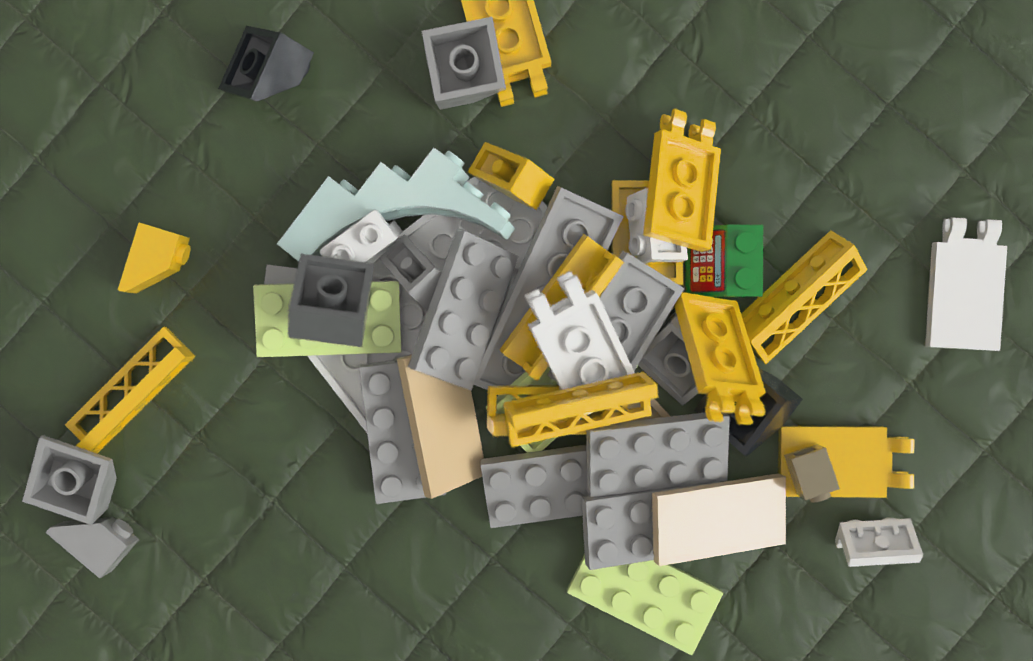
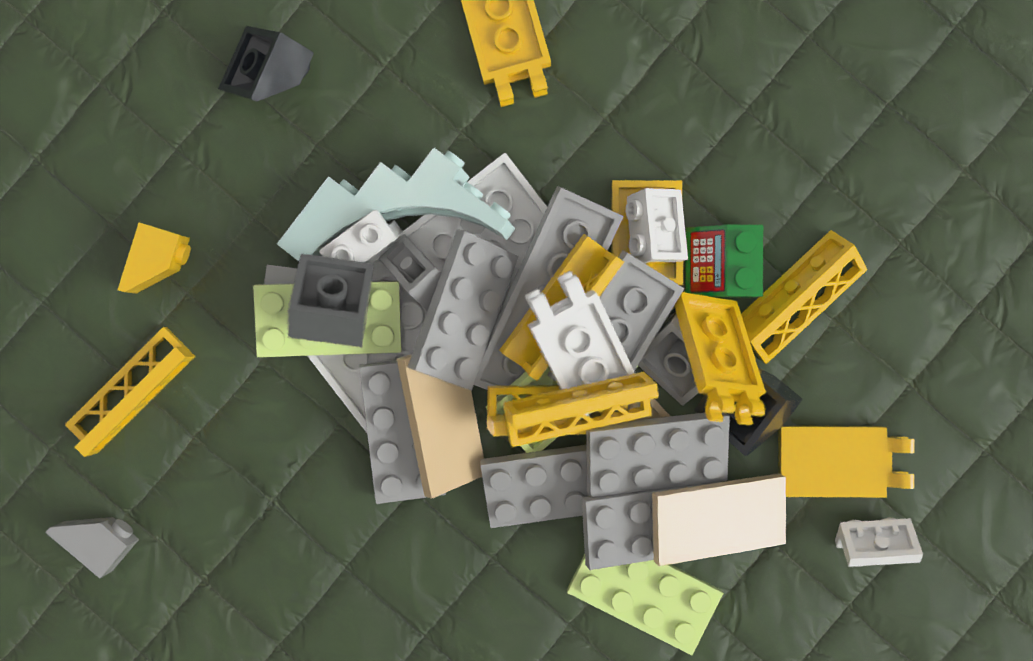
(70, 480): light grey slope -> none
(463, 62): light grey slope -> none
(511, 175): yellow slope -> none
(683, 183): yellow tile -> none
(812, 473): dark tan brick -> none
(966, 287): white tile -> none

